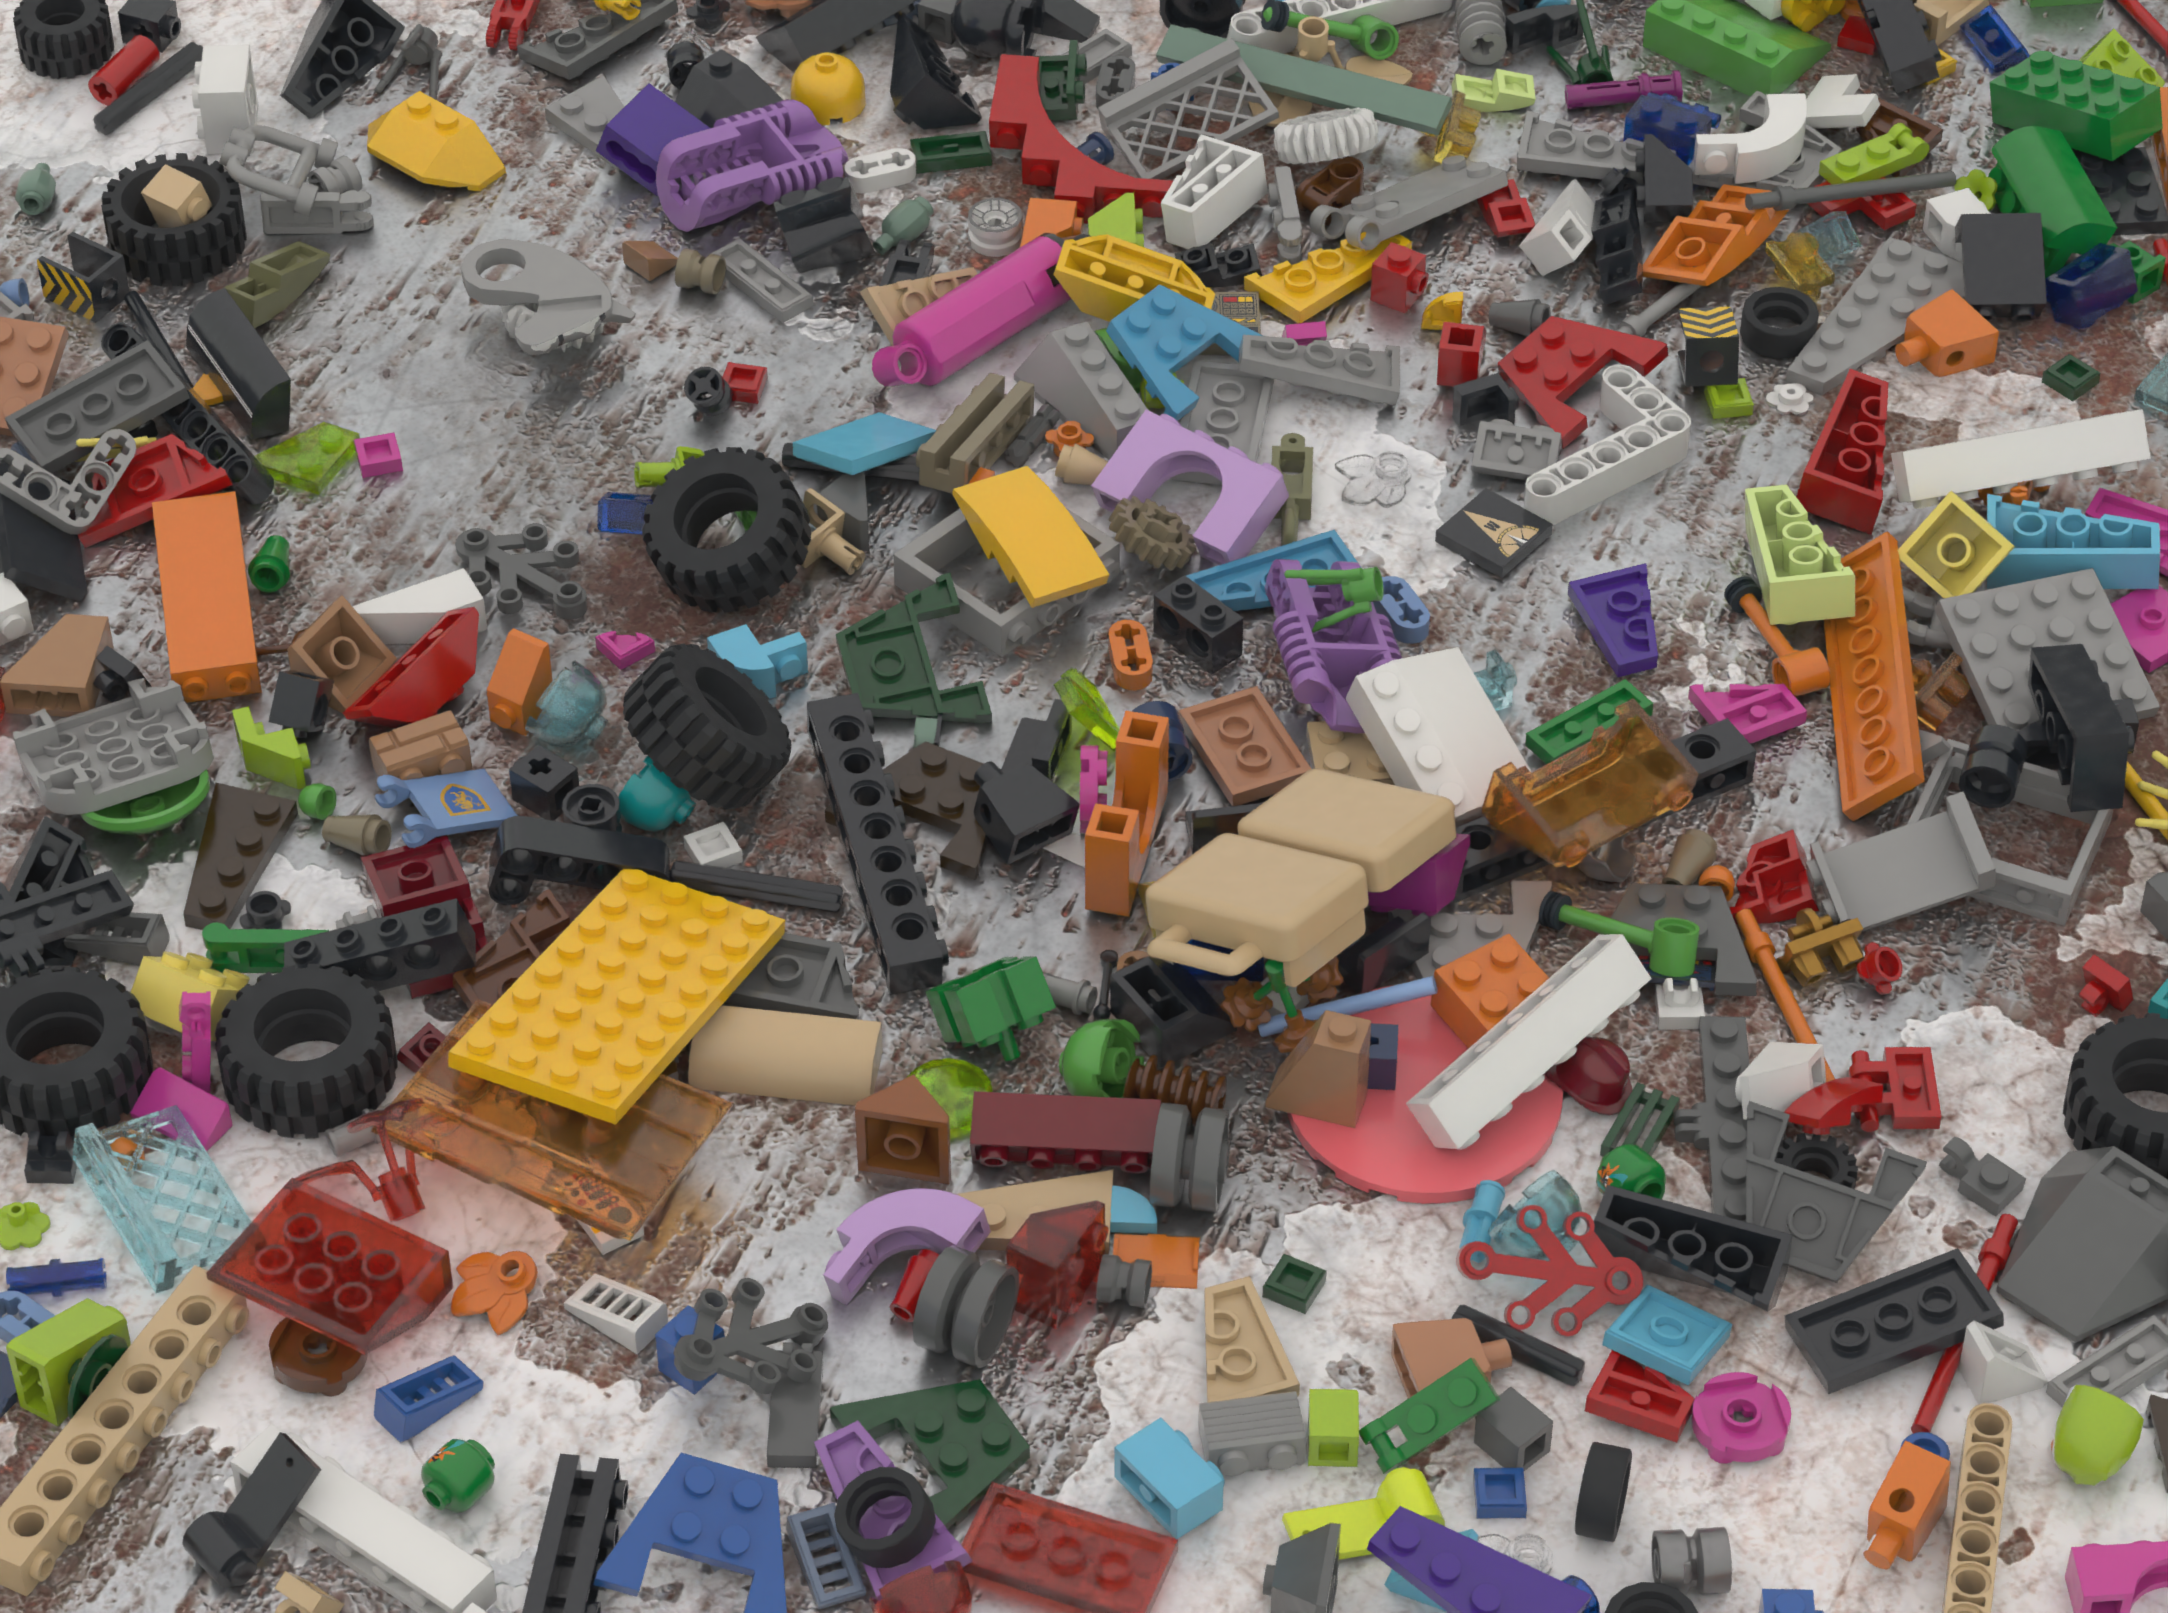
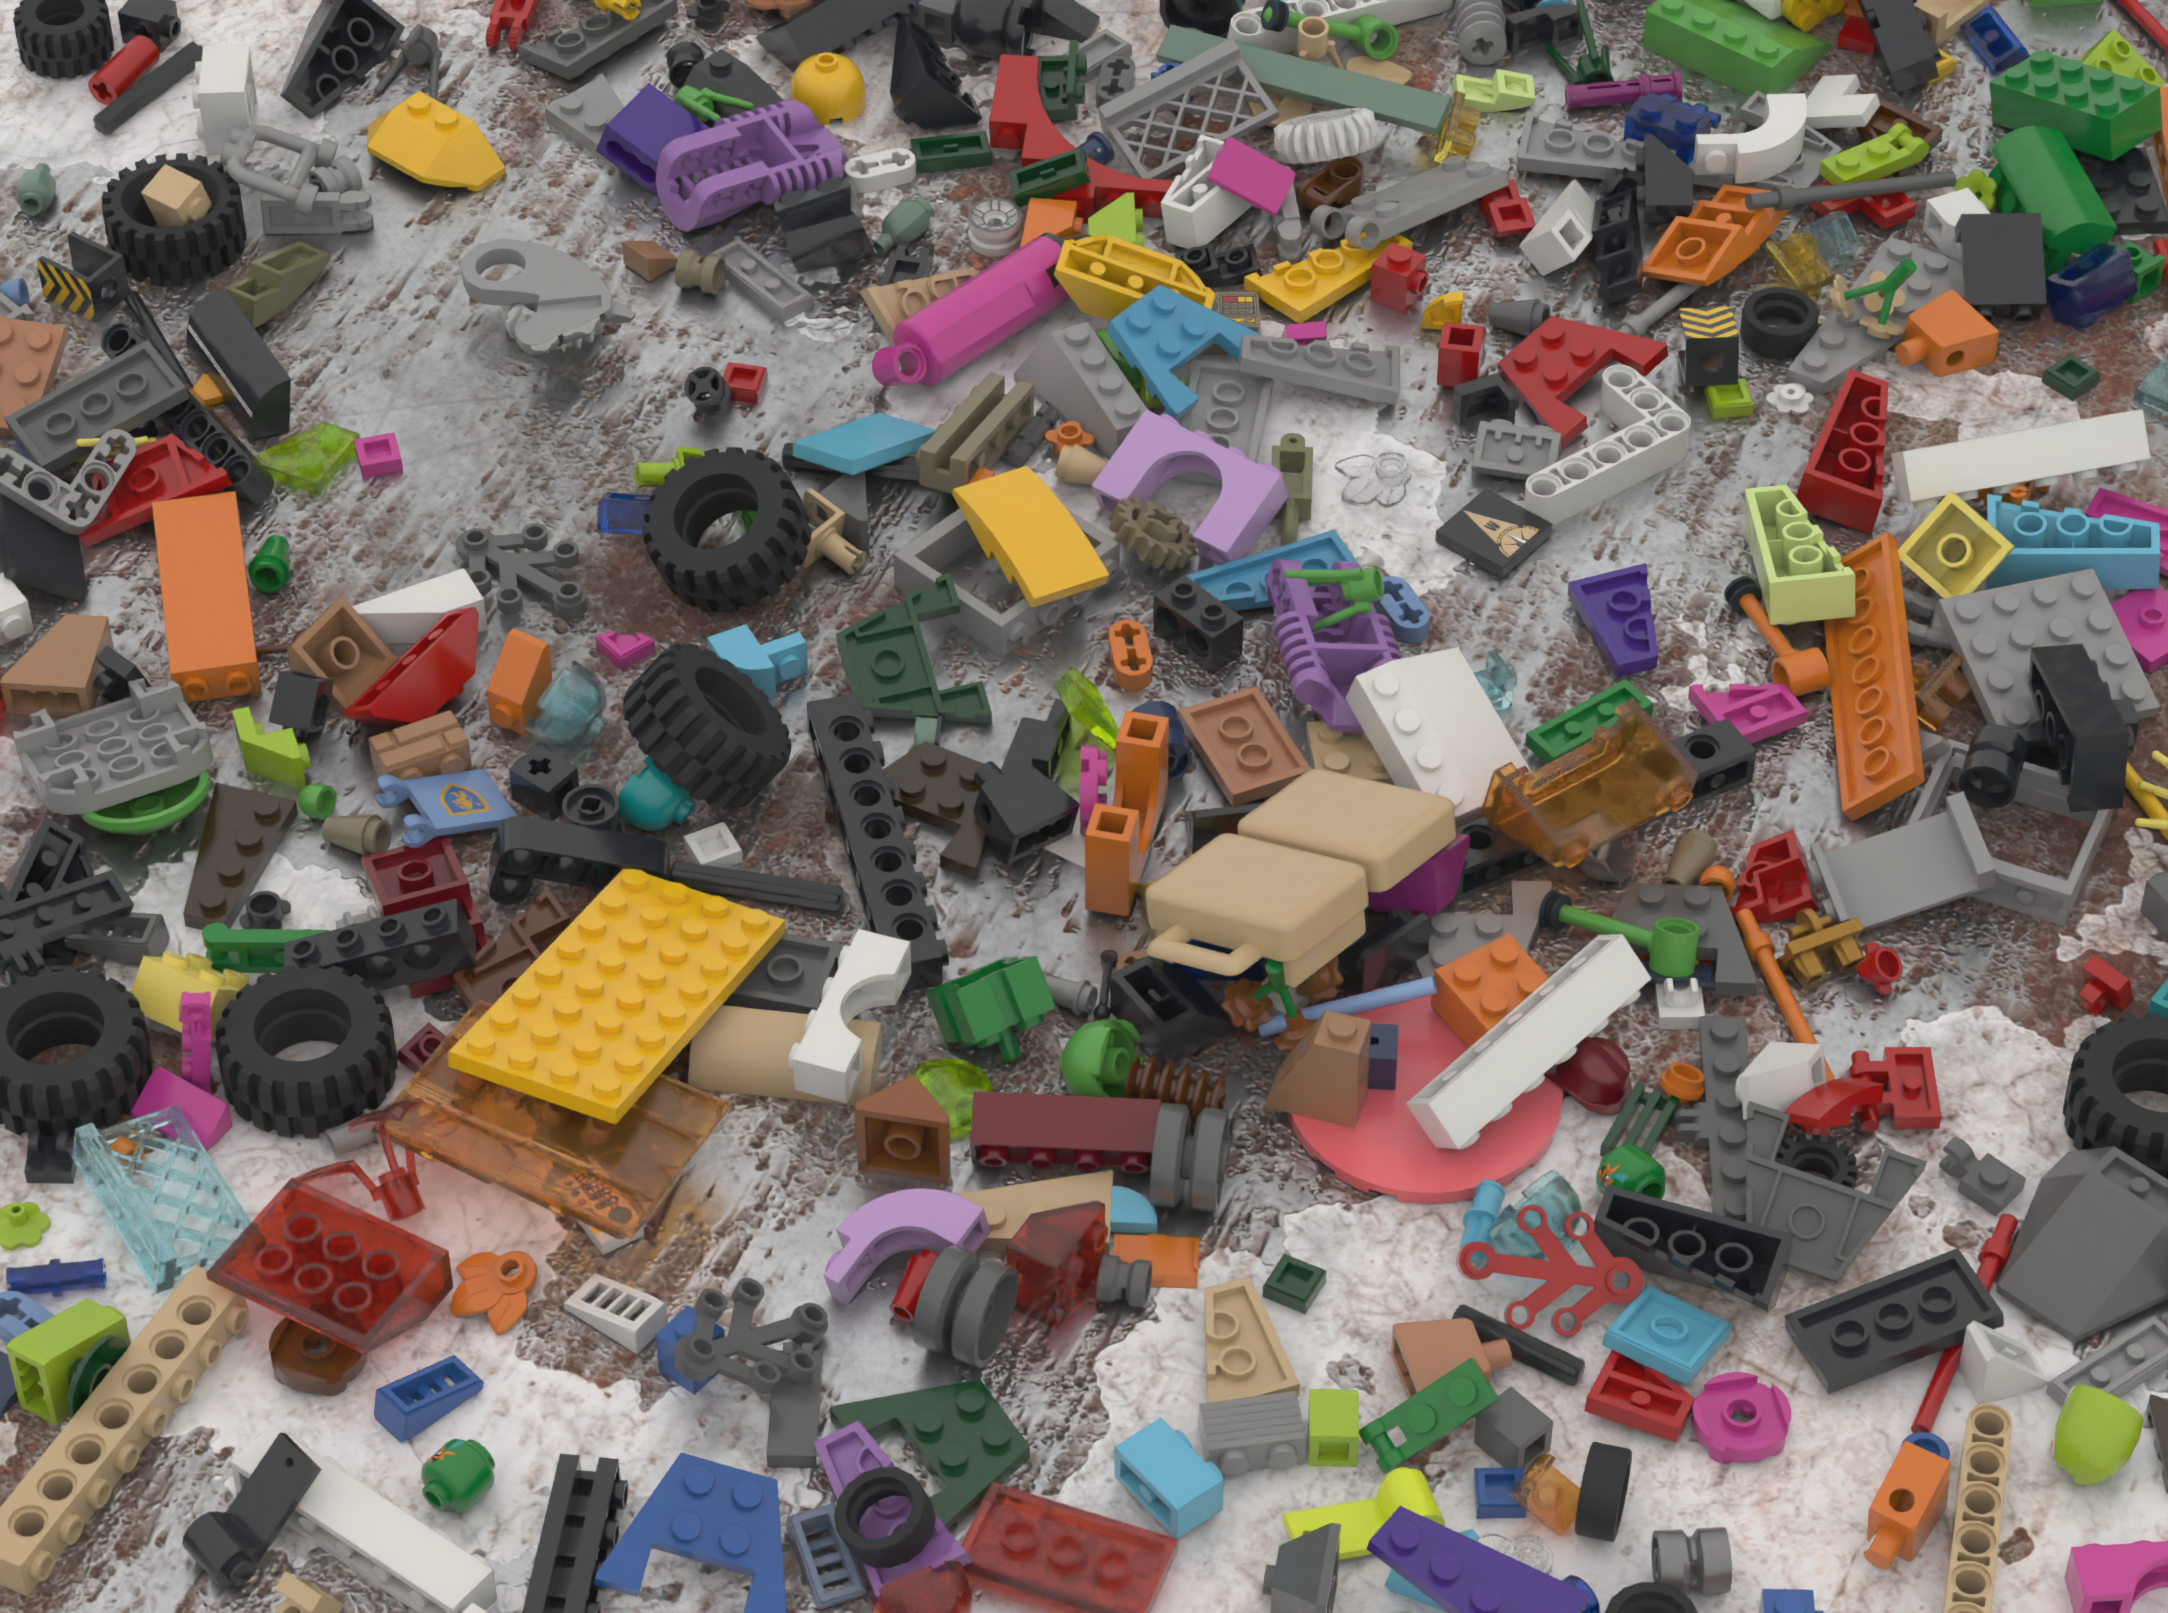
(700, 102): none -> bright green plant
(868, 976): none -> white arch
(1050, 176): none -> dark green tile
(1251, 175): none -> dark pink slope
(1547, 1494): none -> clear orange bracket
(1683, 1082): none -> orange plate
(1880, 295): none -> plant

